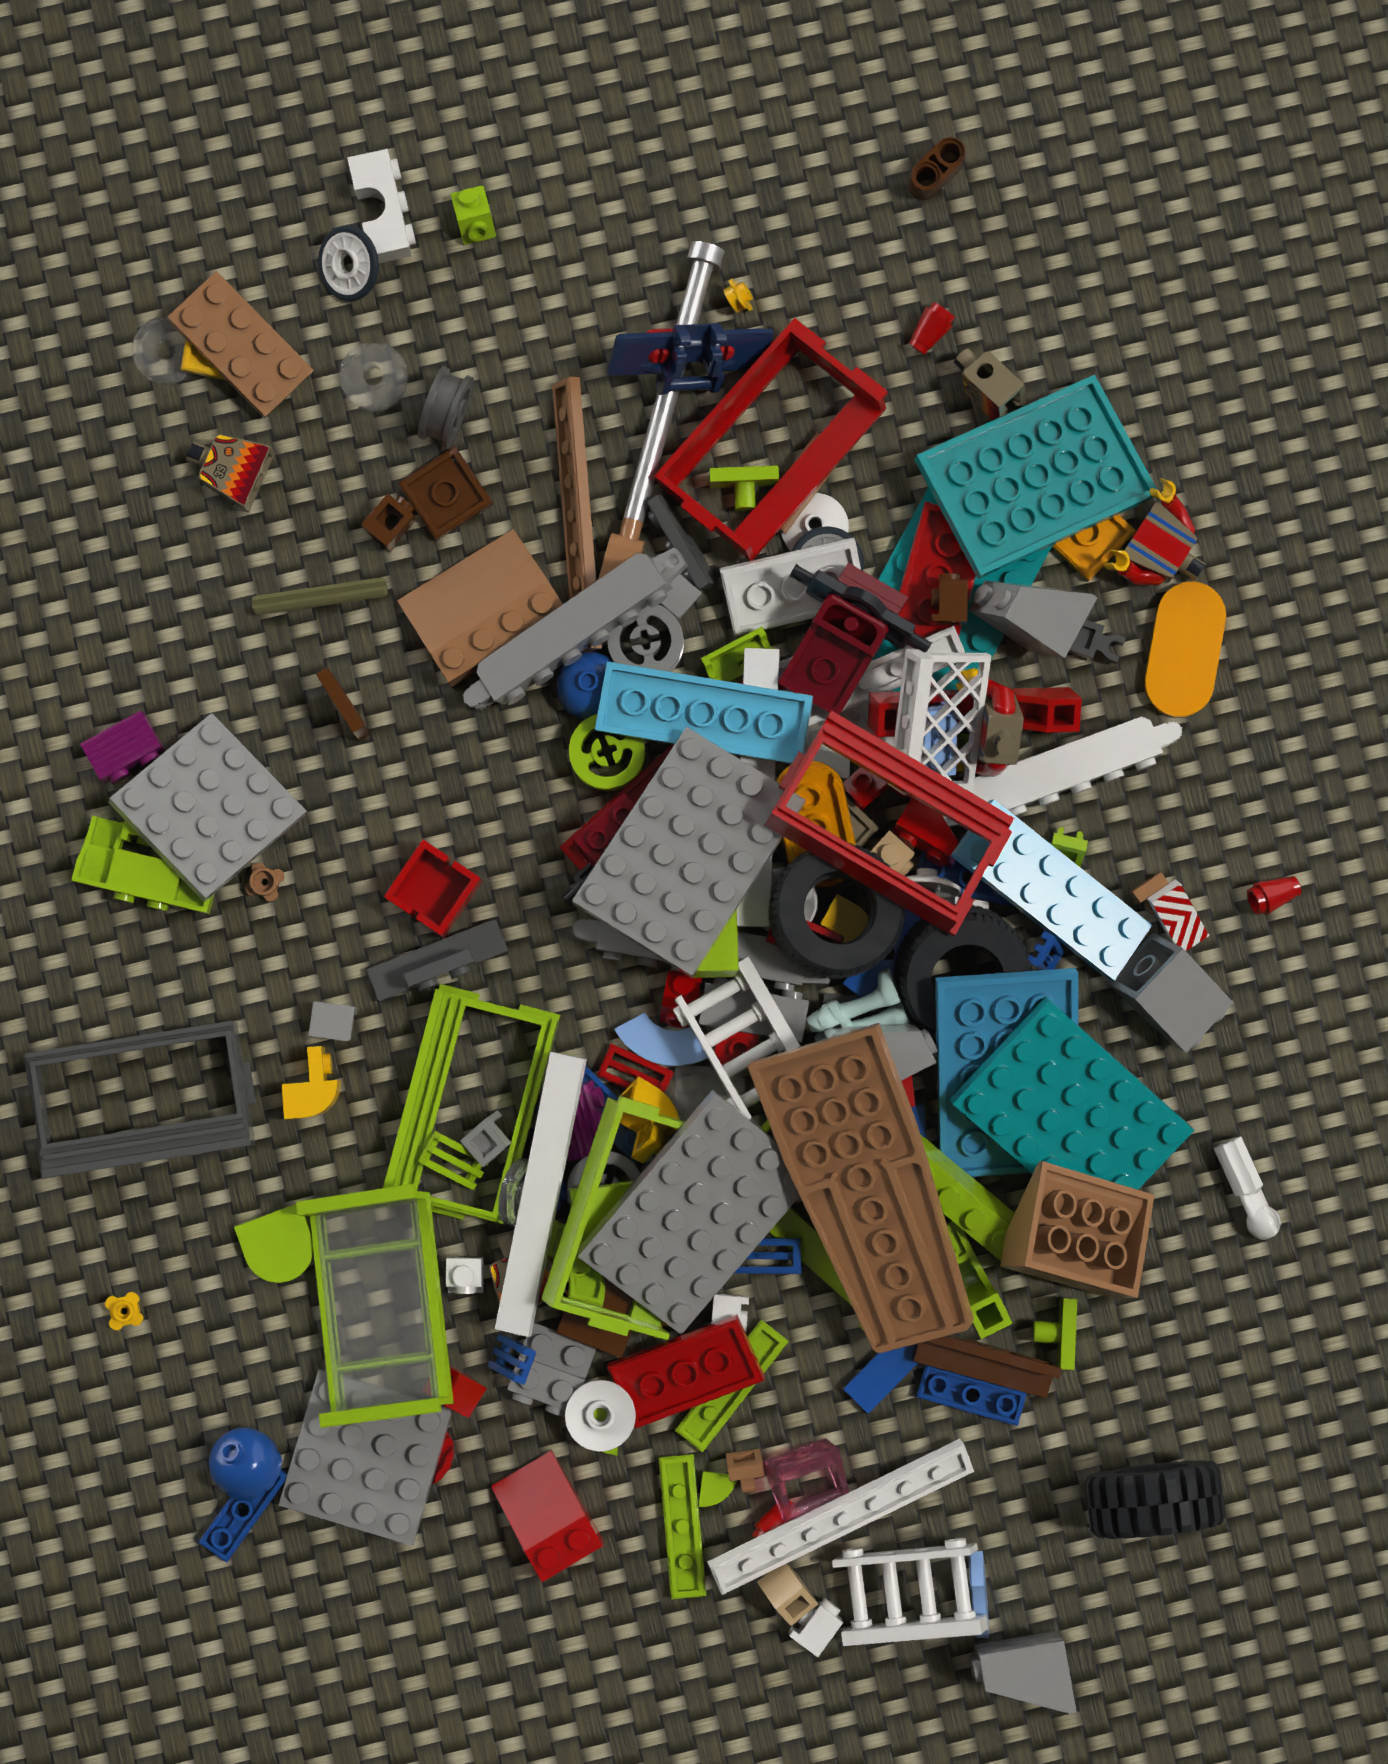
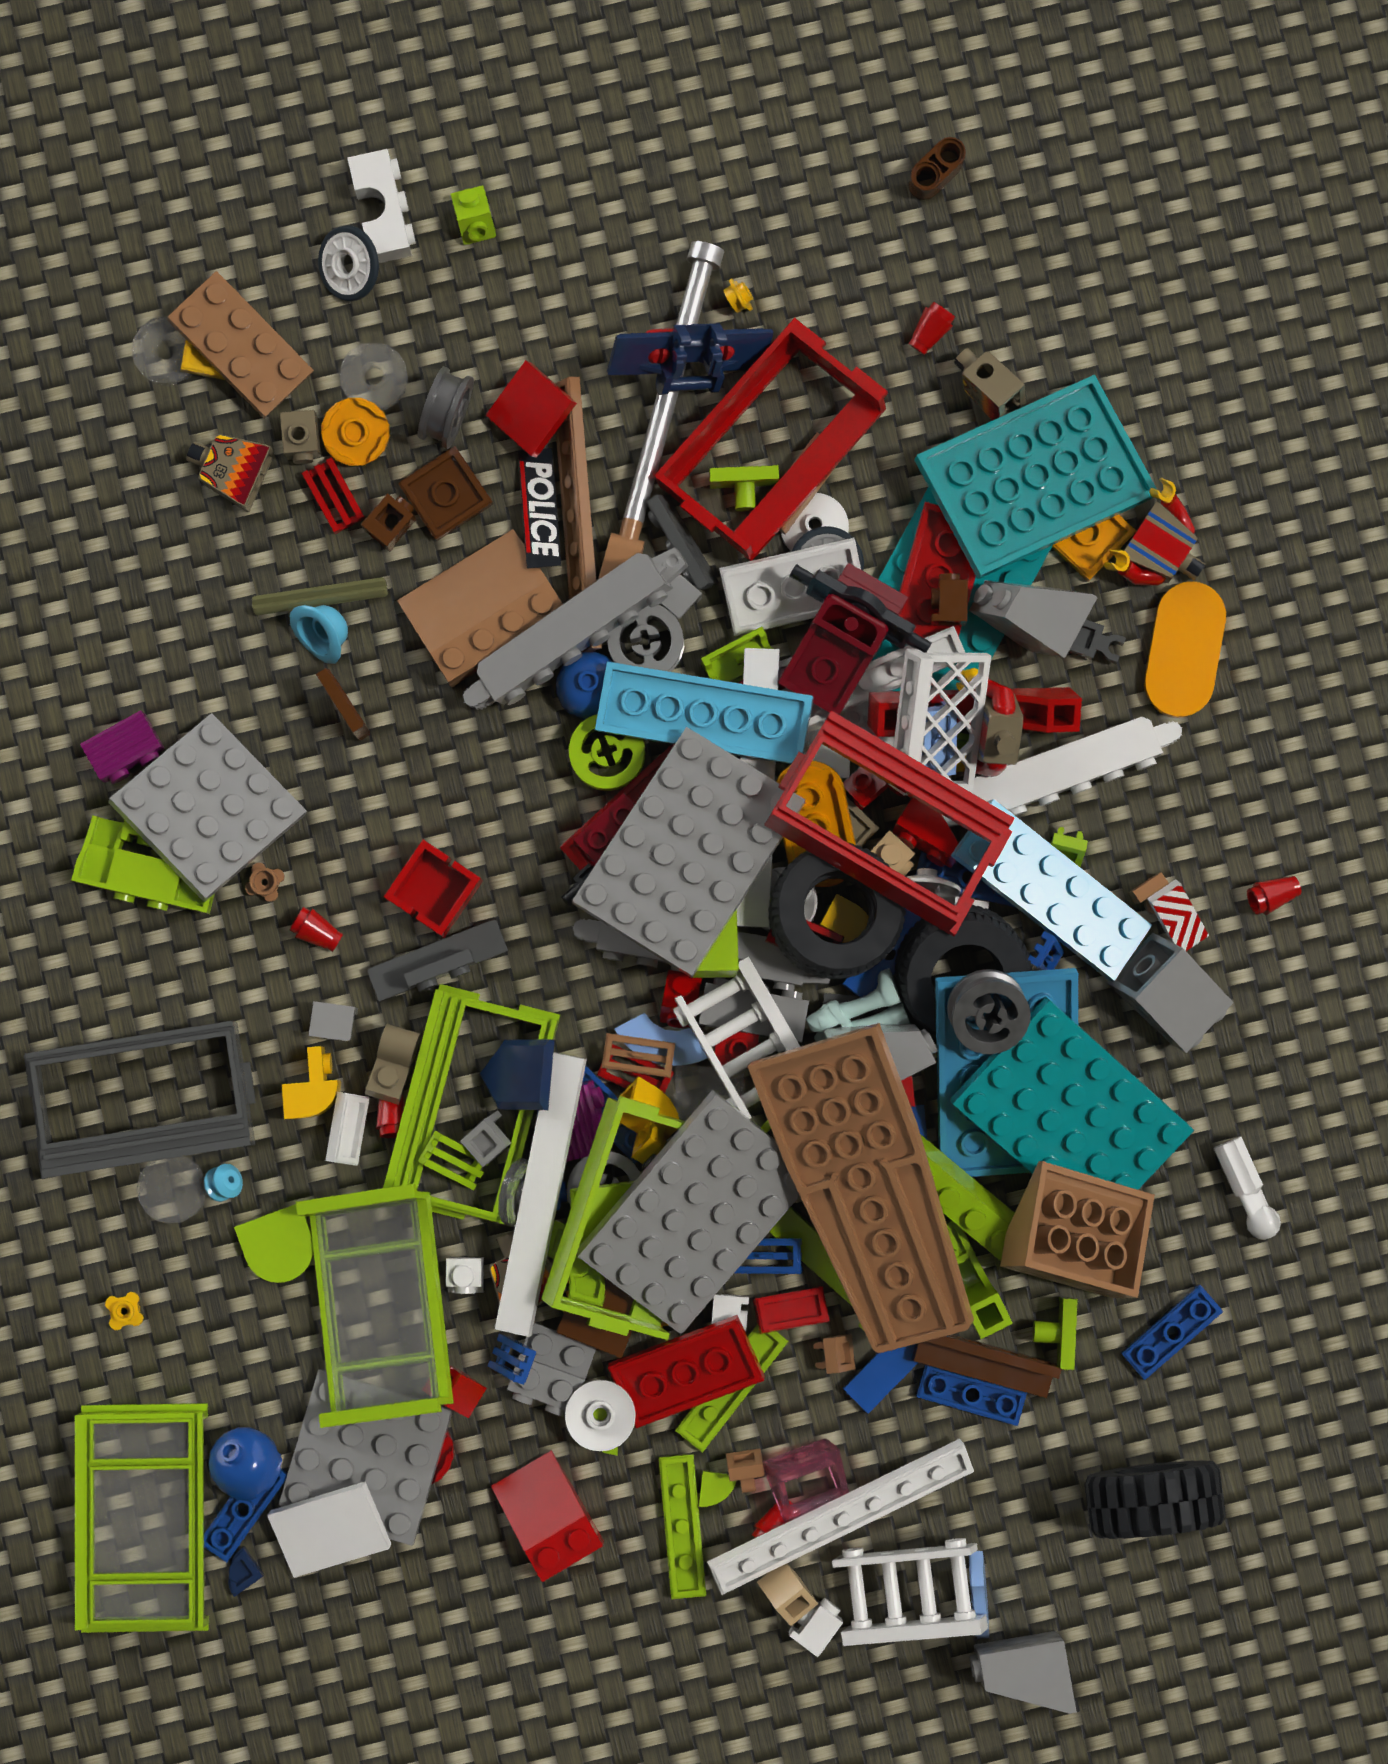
(139, 1518): none -> piece
(172, 1189): none -> clear tile
(223, 1182): none -> medium azure wheel
(243, 1572): none -> dark blue tile
(300, 436): none -> dark tan brick
(315, 929): none -> red cone
(319, 470): none -> red tile
(320, 631): none -> medium azure hat
(329, 1529): none -> white tile
(347, 1128): none -> white tile
(355, 431): none -> light orange tile
(389, 1118): none -> red cone
(393, 1063): none -> dark tan plate
(520, 1074): none -> dark blue tile
(531, 409): none -> red tile
(539, 509): none -> sticker
(608, 1050): none -> medium nougat tile
(791, 1310): none -> red tile
(838, 1354): none -> medium nougat tile
(1003, 1025): none -> flat silver wheel
(1154, 1345): none -> blue tile

